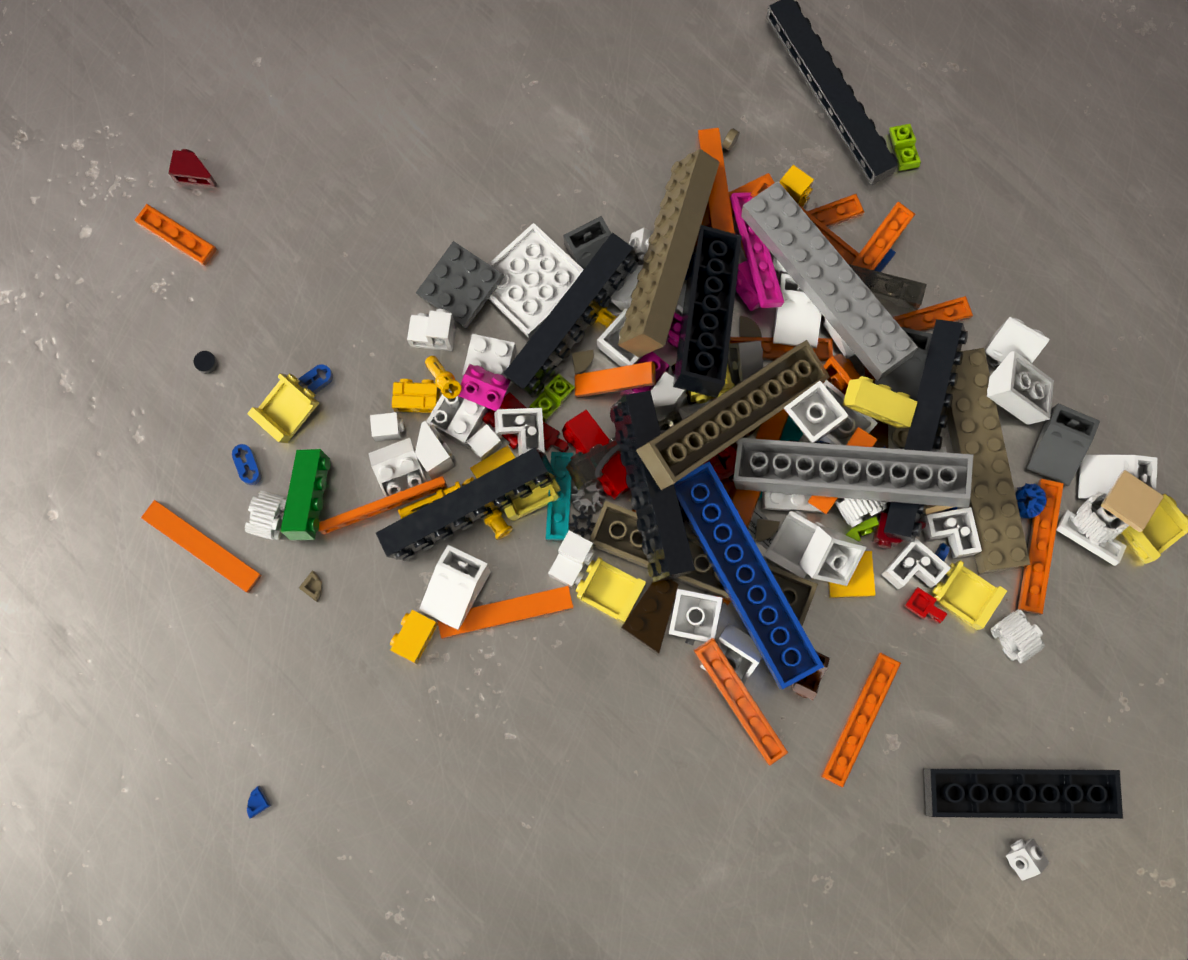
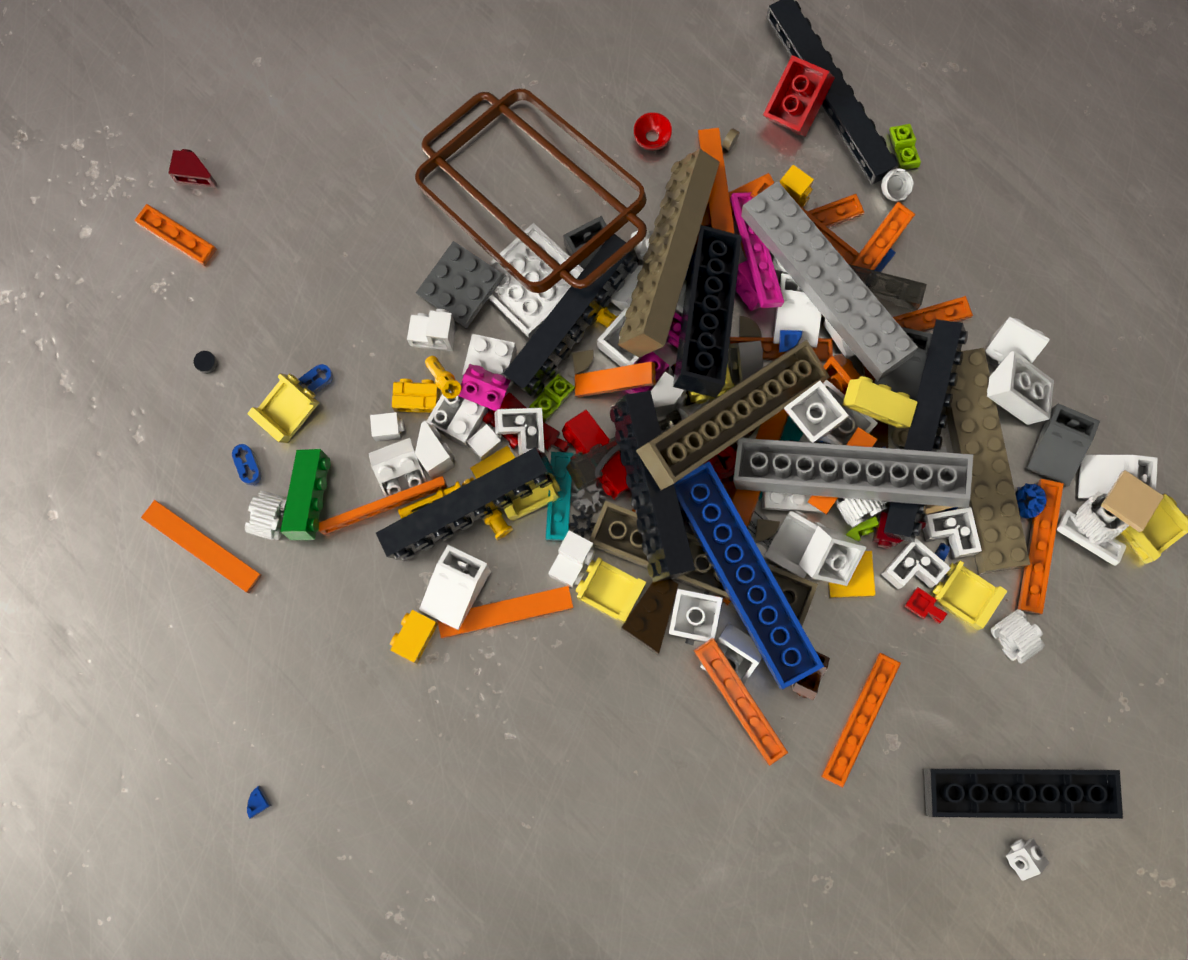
(312, 586): dark tan tile -> none
(560, 271): none -> reddish brown bar
(652, 123): none -> red piece
(788, 339): none -> blue tile
(798, 95): none -> red brick
(897, 184): none -> white hair

